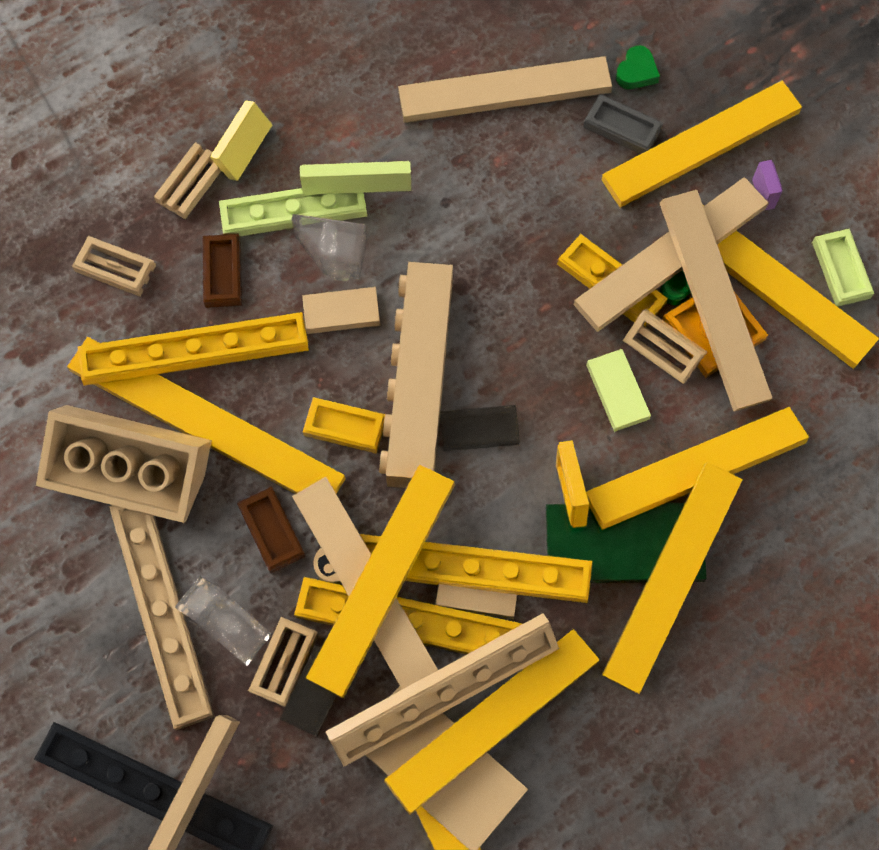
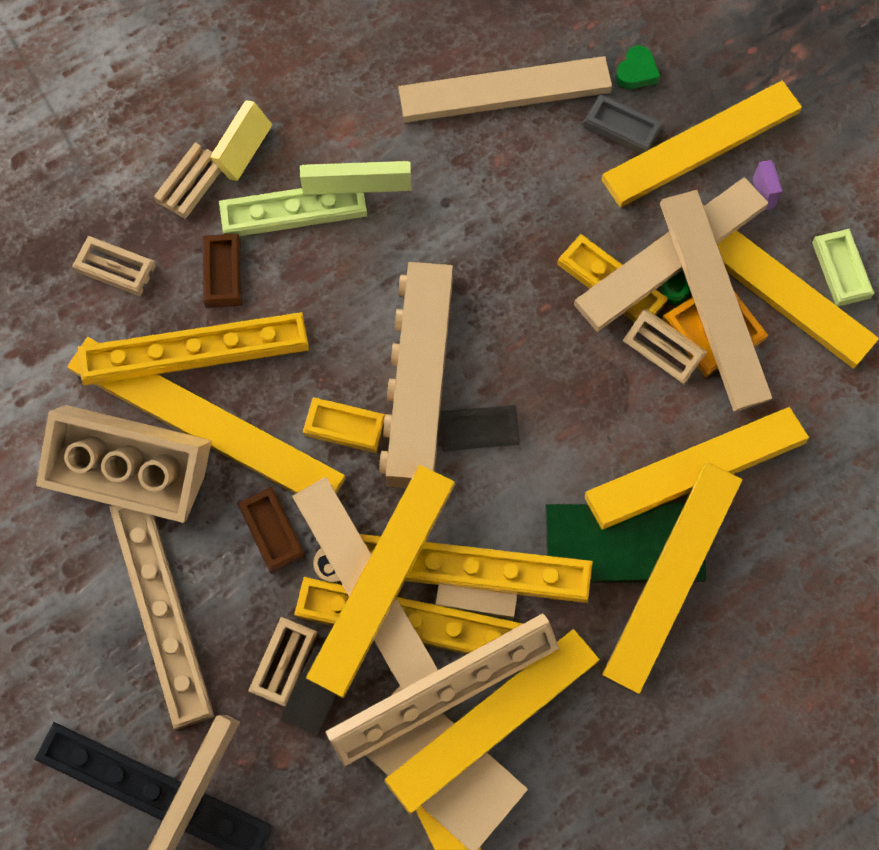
(223, 620): clear slope -> none
(333, 245): clear slope -> none
(341, 310): tan tile -> none
(572, 484): yellow tile -> none
(618, 390): yellowish green tile -> none

